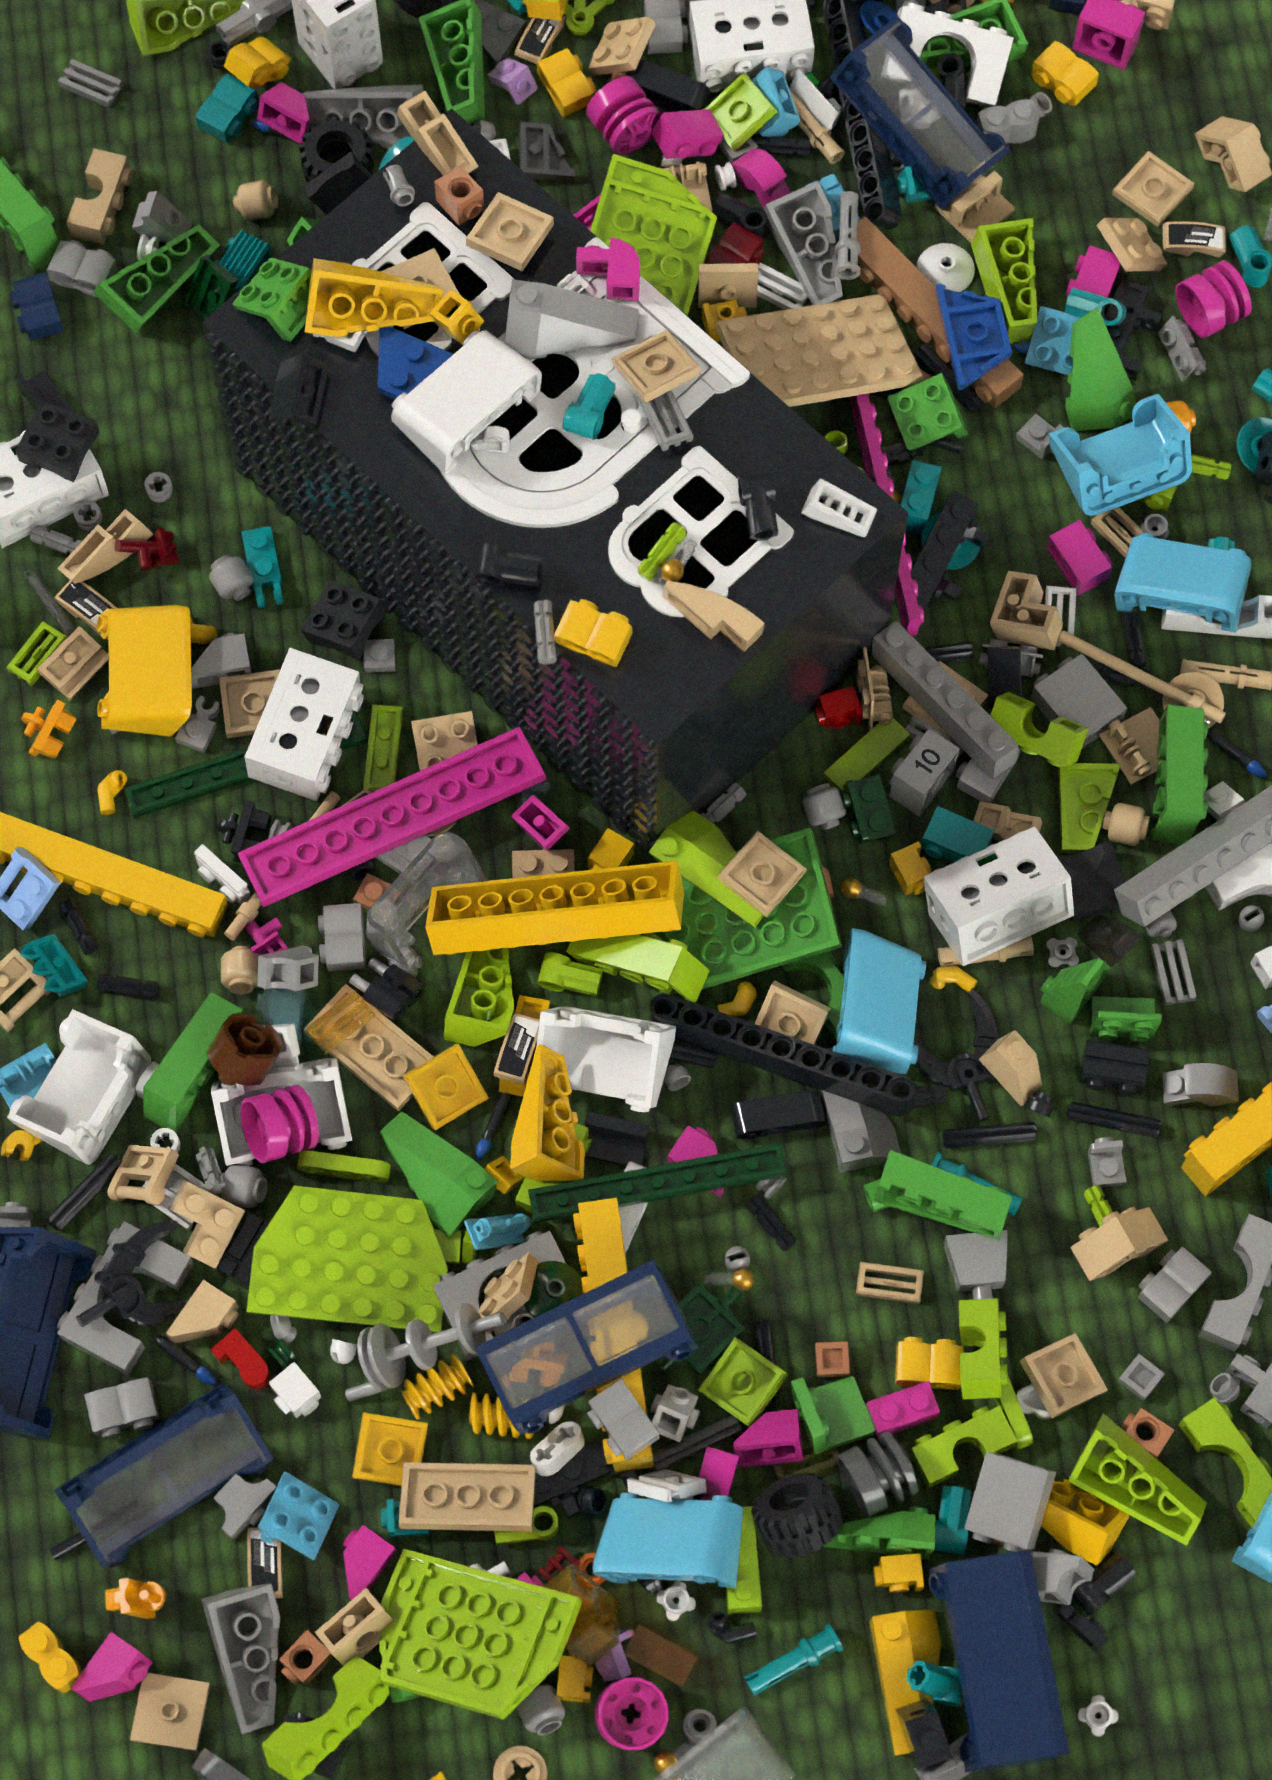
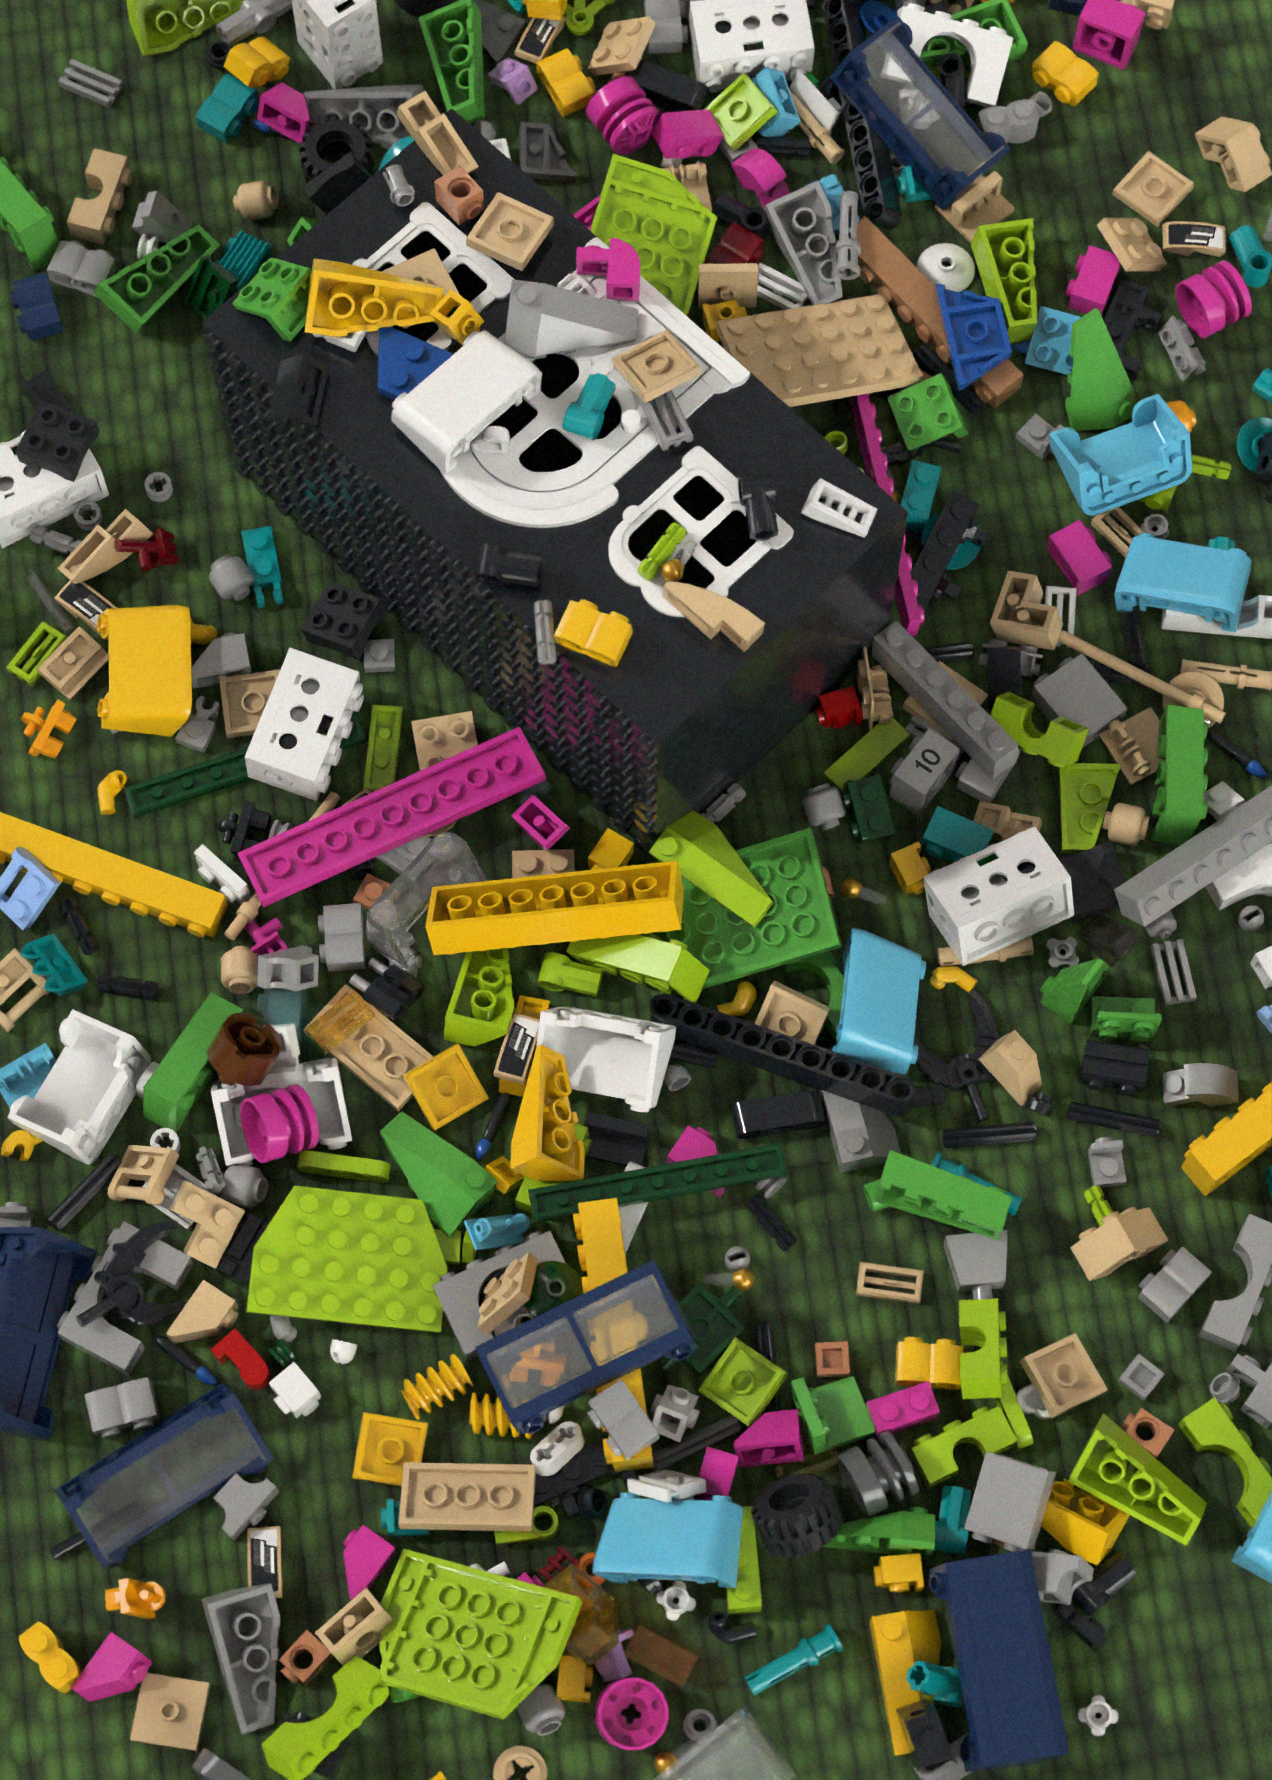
(298, 1516): medium azure hinge -> none
(383, 1355): light grey piece -> none
(725, 176): white bush -> none
(762, 874): tan plate -> none
(1082, 302): teal piece -> none

